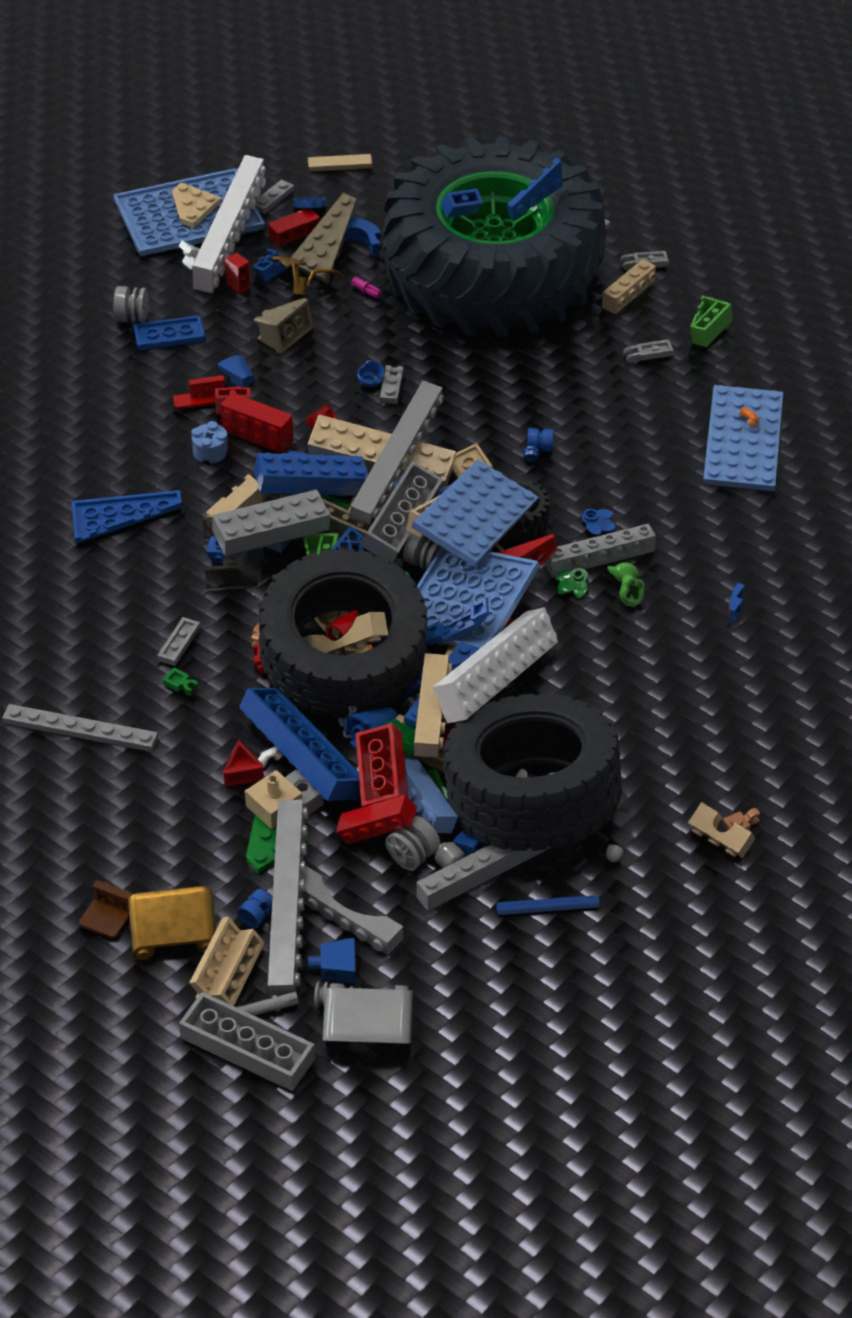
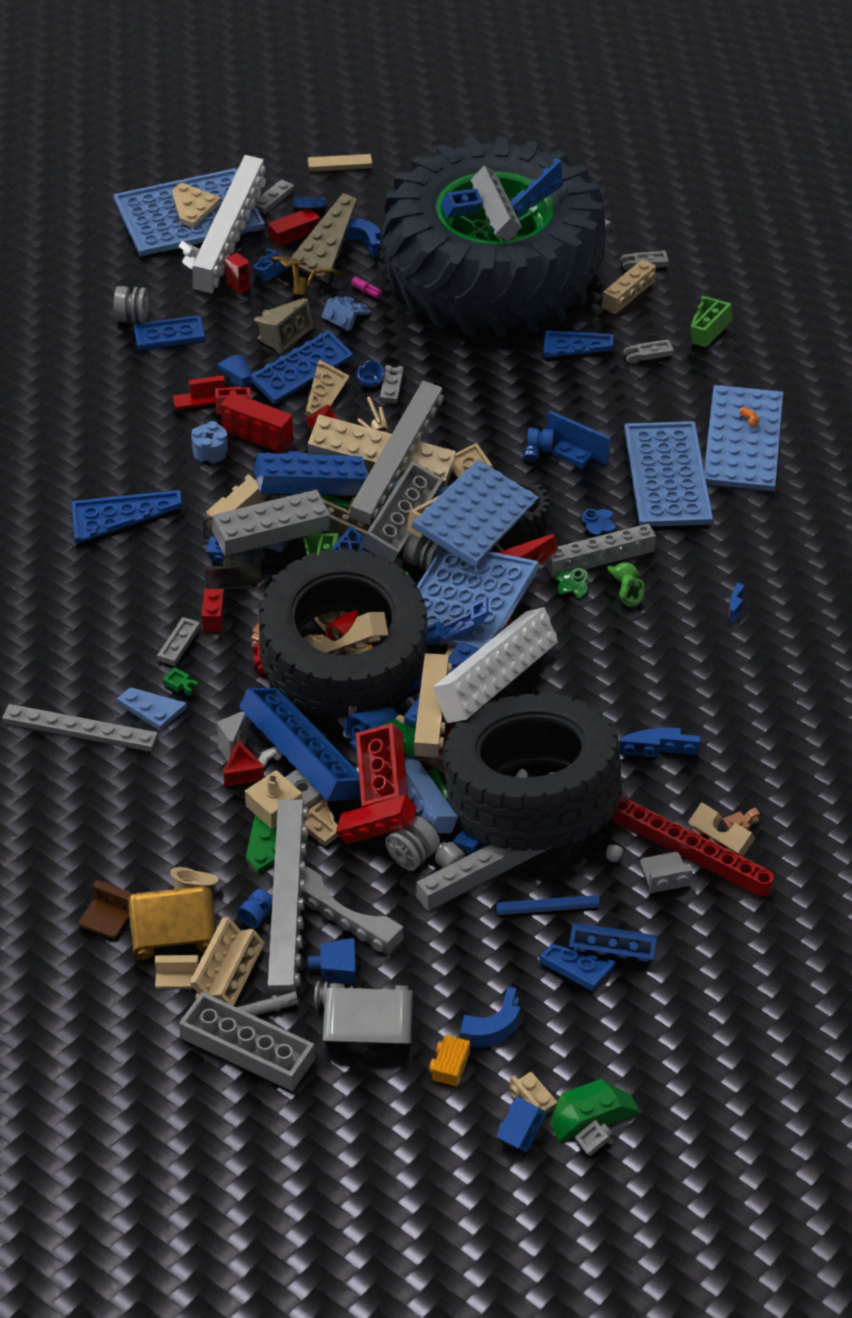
(151, 708): none -> medium blue wing
(175, 971): none -> tan panel
(190, 878): none -> tan piece
(213, 610): none -> red brick
(230, 731): none -> light grey slope
(299, 366): none -> blue bracket
(321, 823): none -> tan wing
(325, 387): none -> tan wing
(344, 311): none -> medium blue bracket
(377, 423): none -> tan plant
(450, 1060): none -> light orange brick
(493, 1029): none -> blue arch
(496, 204): none -> light grey brick
(521, 1124): none -> blue brick
(533, 1091): none -> tan bracket
(573, 343): none -> blue wing
(577, 442): none -> blue bracket
(581, 969): none -> blue wing
(588, 1103): none -> green wedge
(594, 1137): none -> light grey bracket
(615, 941): none -> blue brick
(652, 741): none -> blue slope
(666, 872): none -> light grey bracket
(668, 474): none -> medium blue plate
(694, 847): none -> red beam

